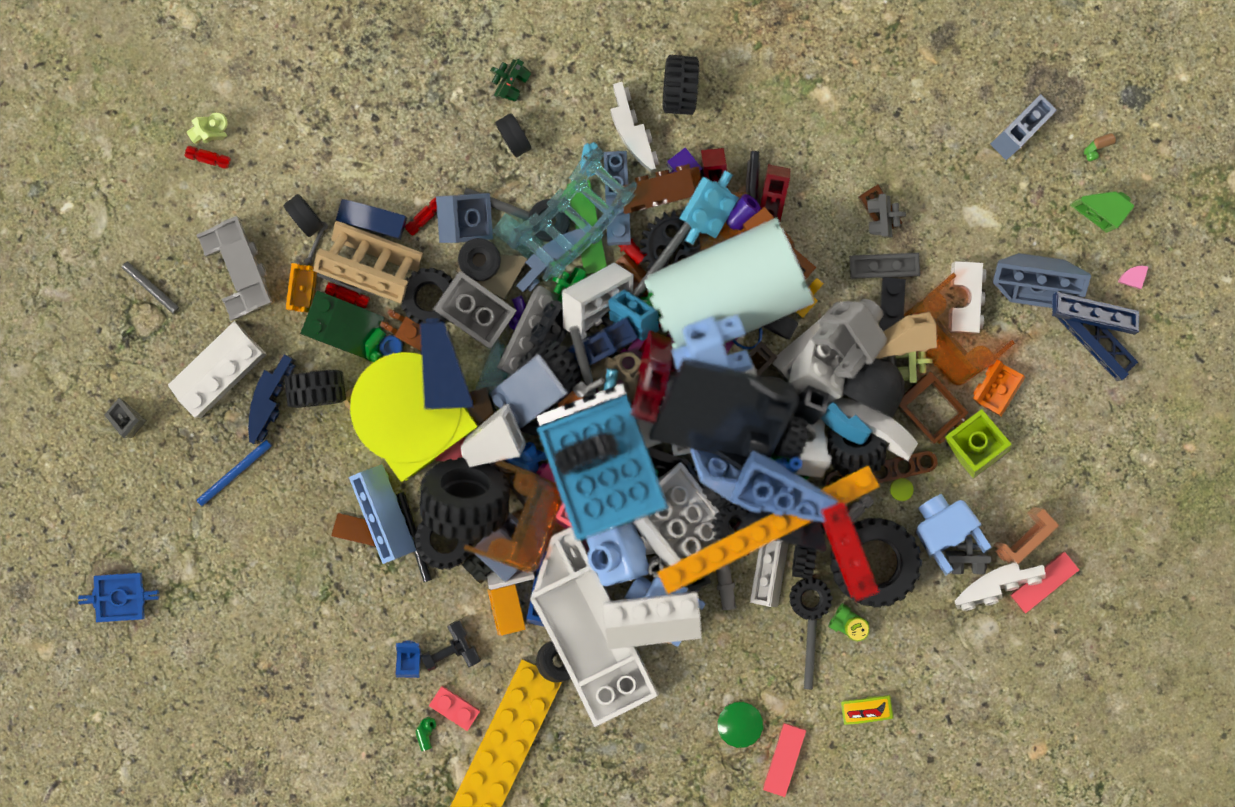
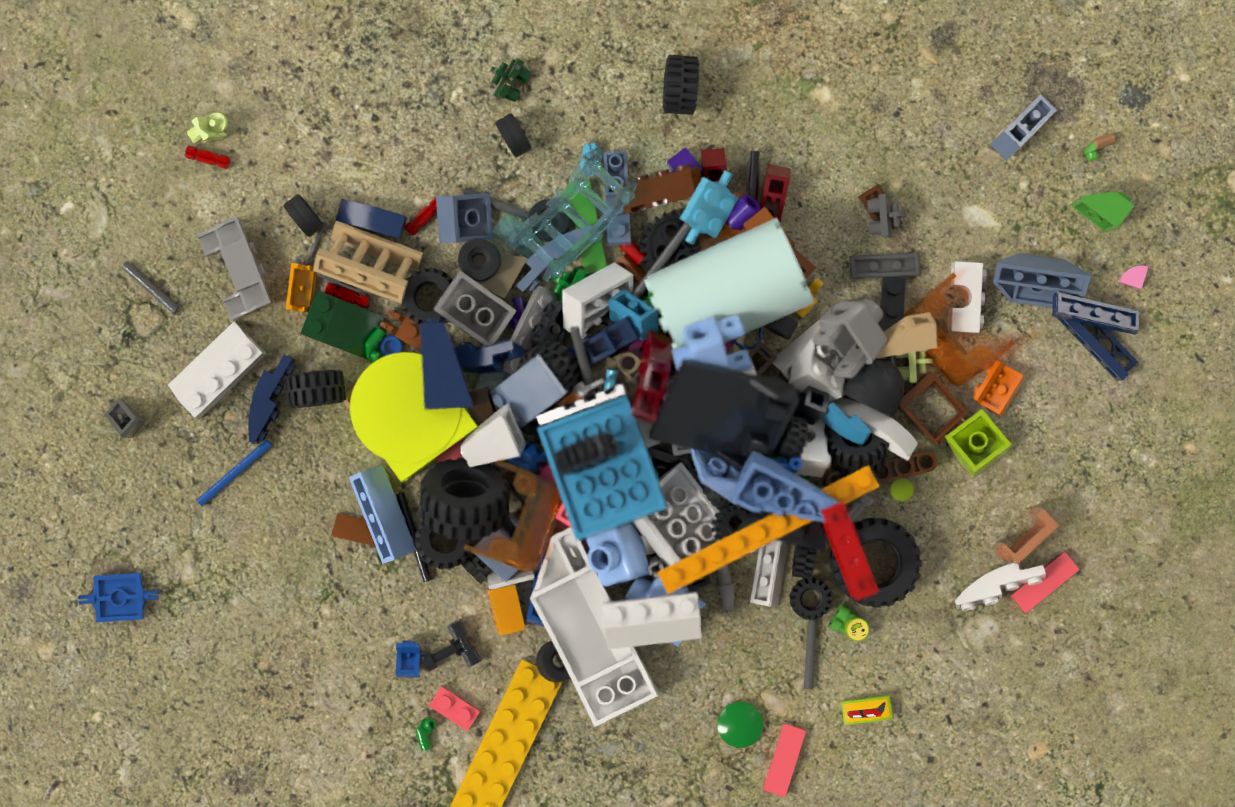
(486, 358): none -> dark blue slope
(634, 137): white slope -> none
(947, 527): light blue piece -> none
(977, 558): dark grey hips -> none

